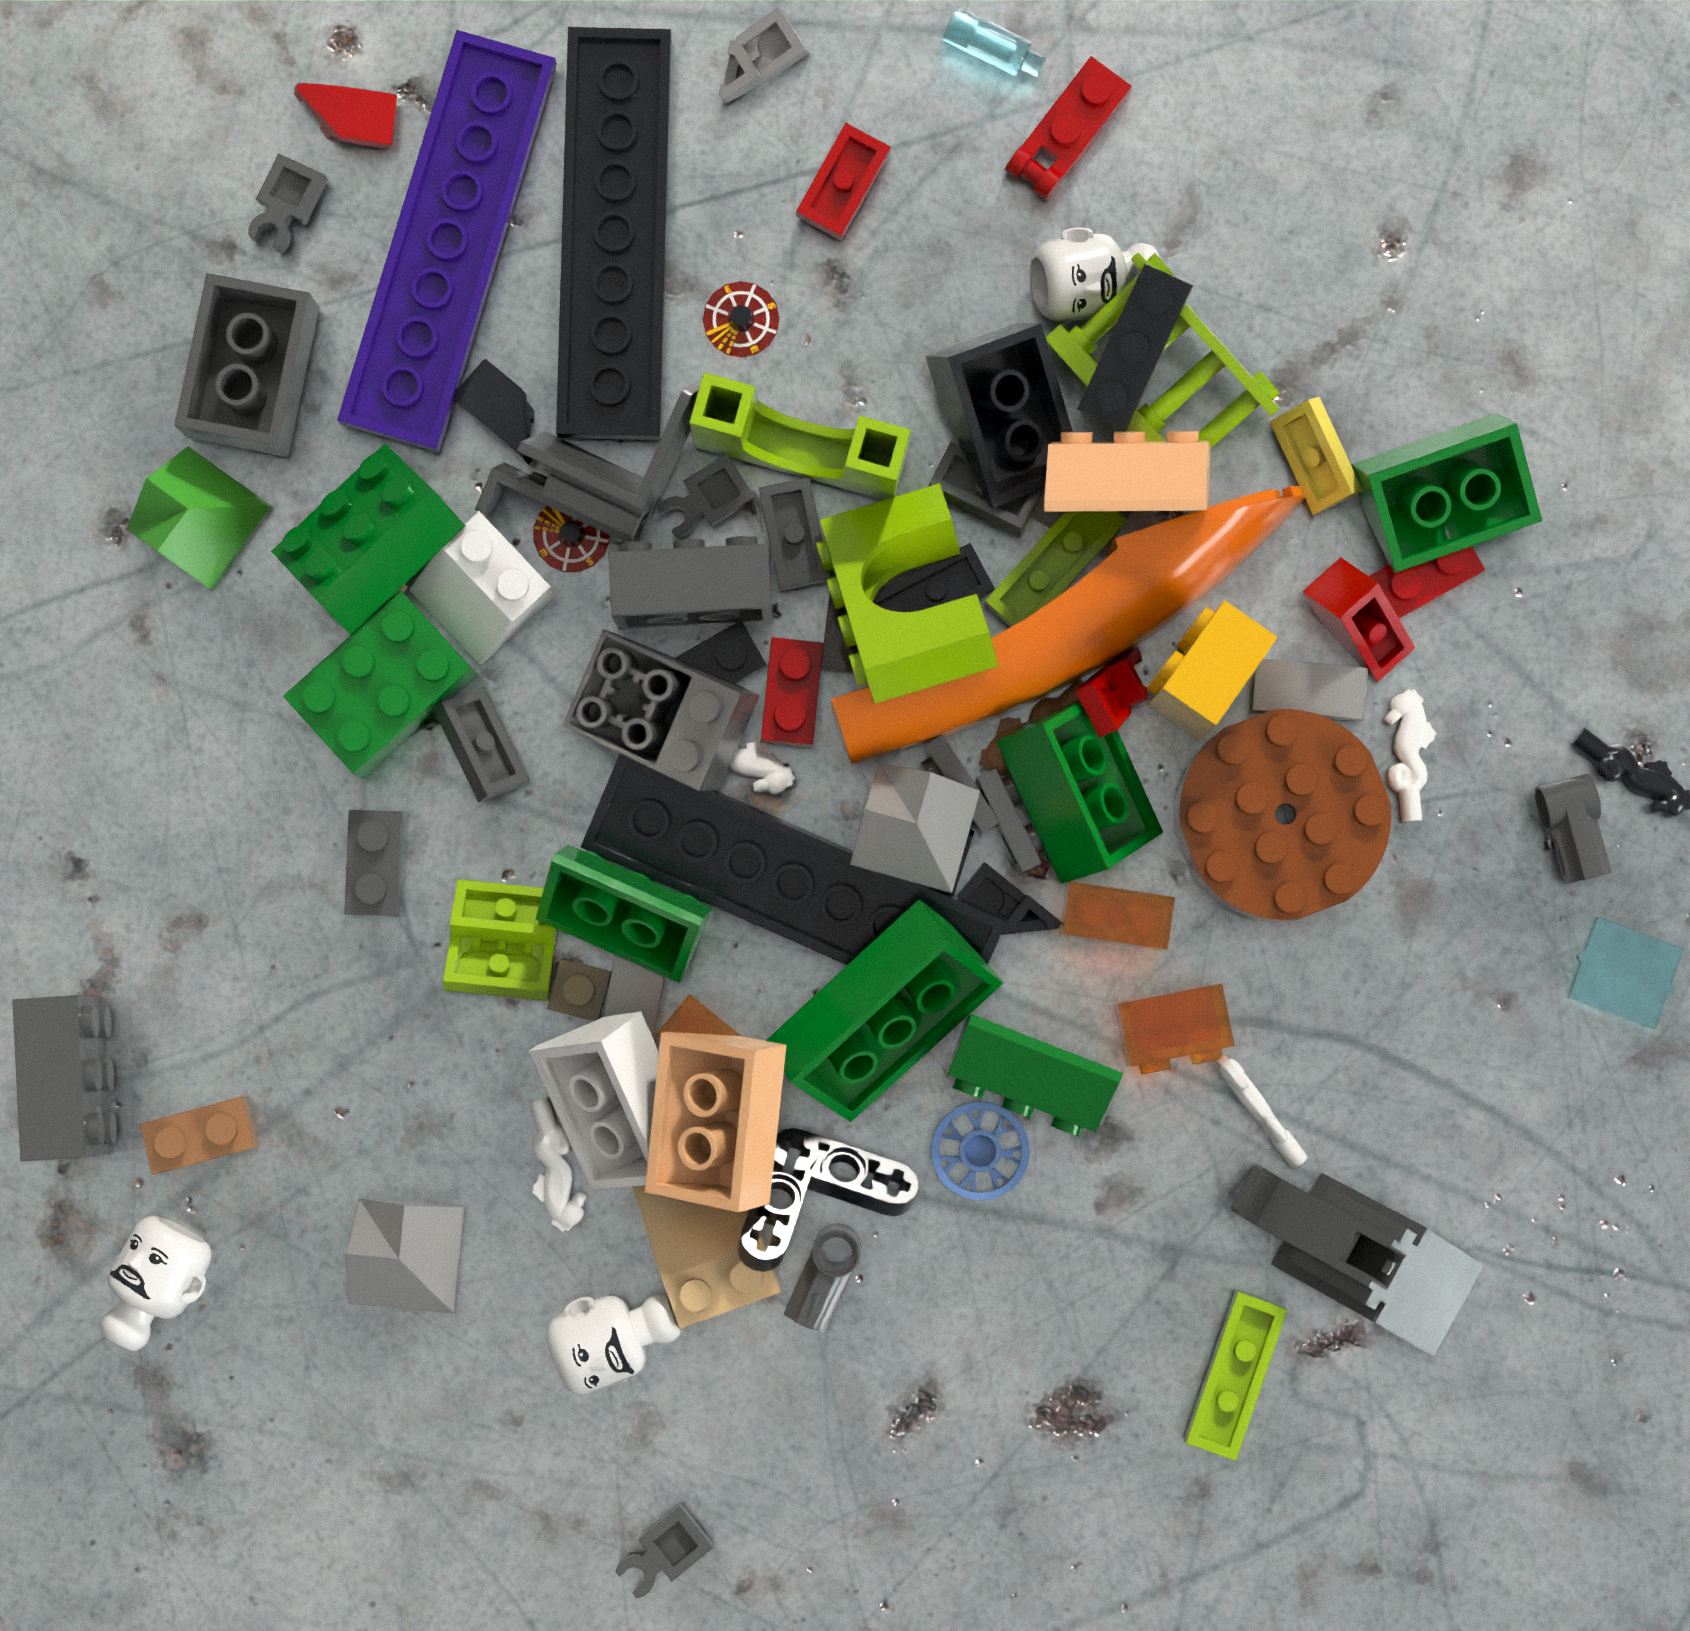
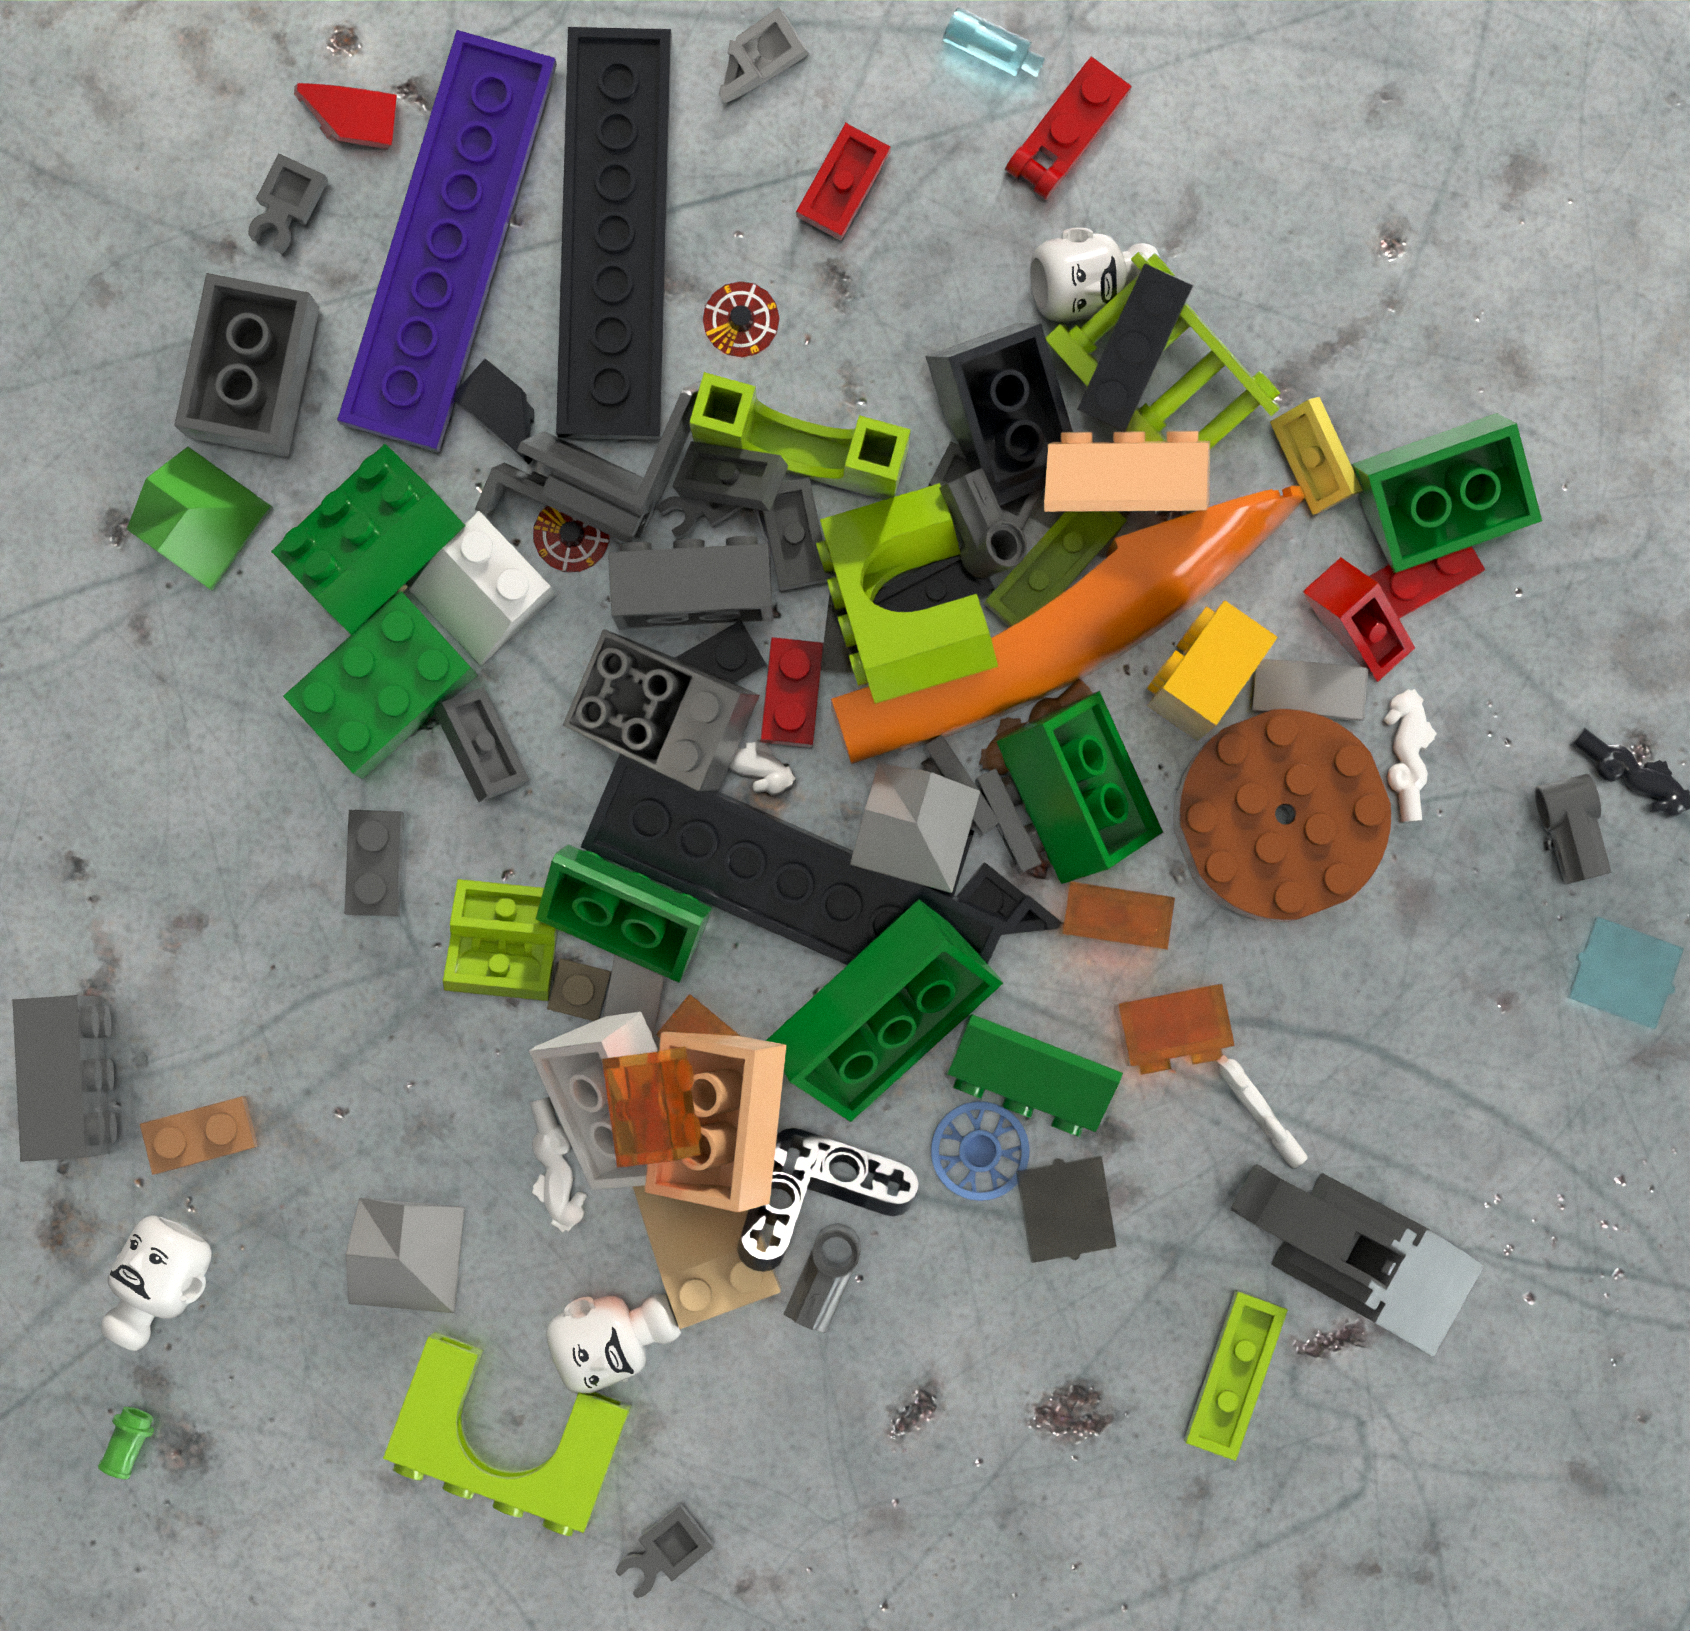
(126, 1442): none -> bright green pin
(433, 1443): none -> lime arch
(652, 1107): none -> clear orange brick
(730, 476): none -> dark grey plate
(982, 523): none -> dark grey piece
(1066, 1209): none -> clear smoke piece
(1112, 692): red slope -> none

